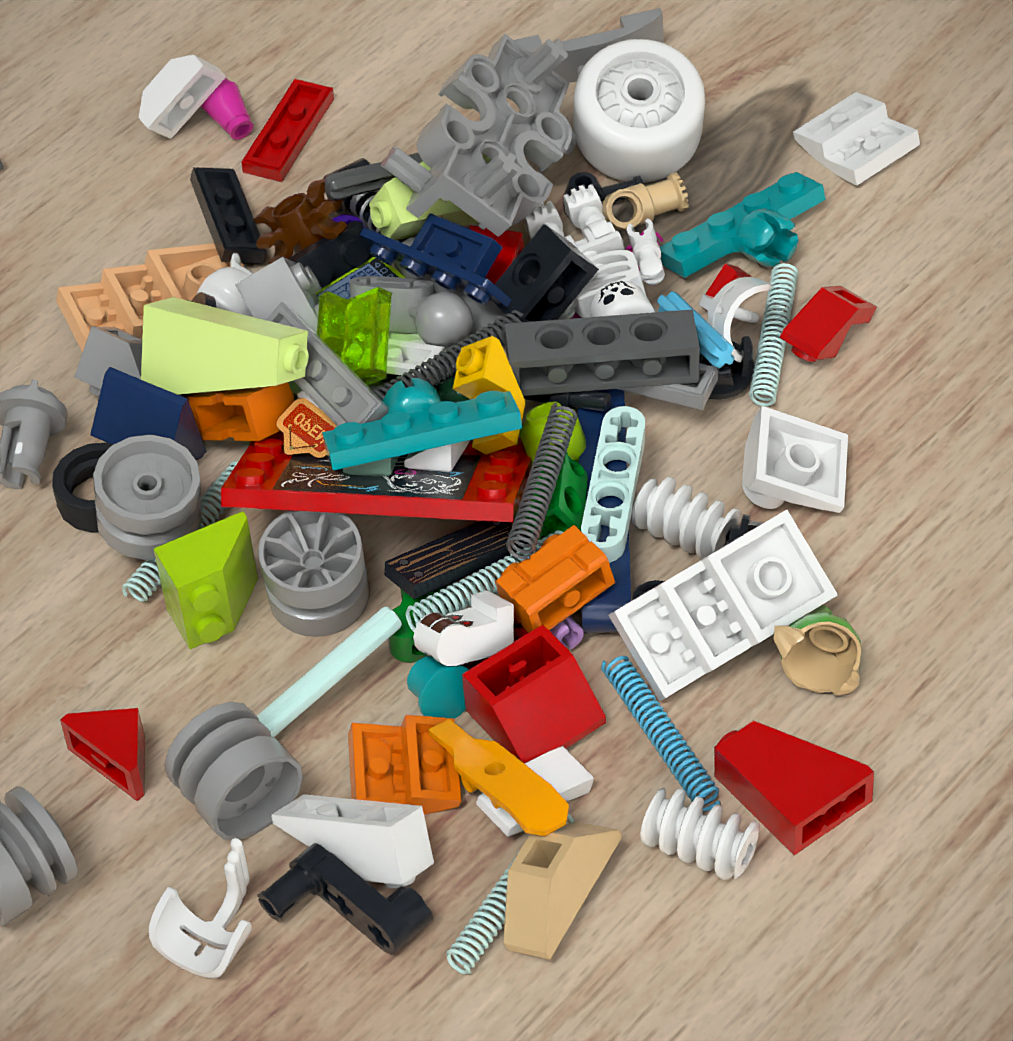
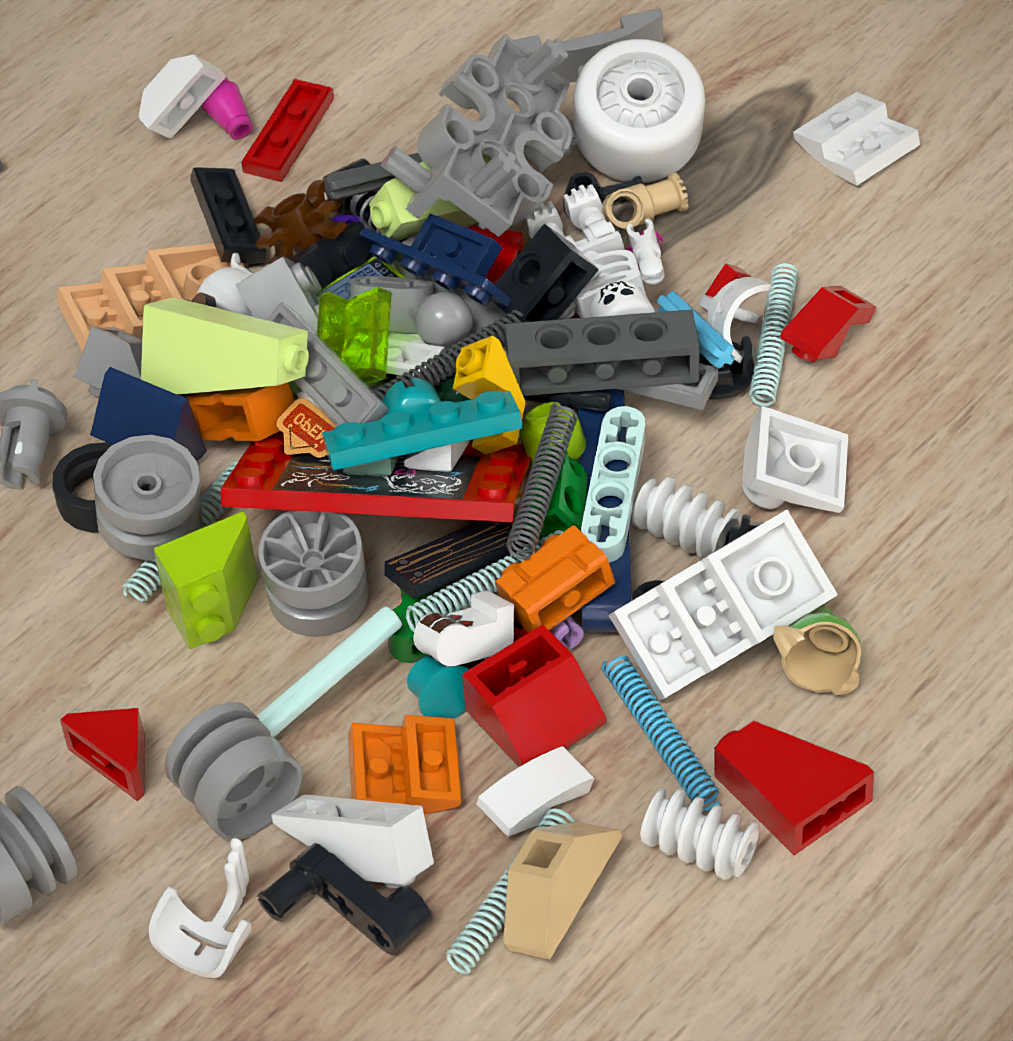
(503, 779): light orange piece -> none
(754, 227): teal plate -> none

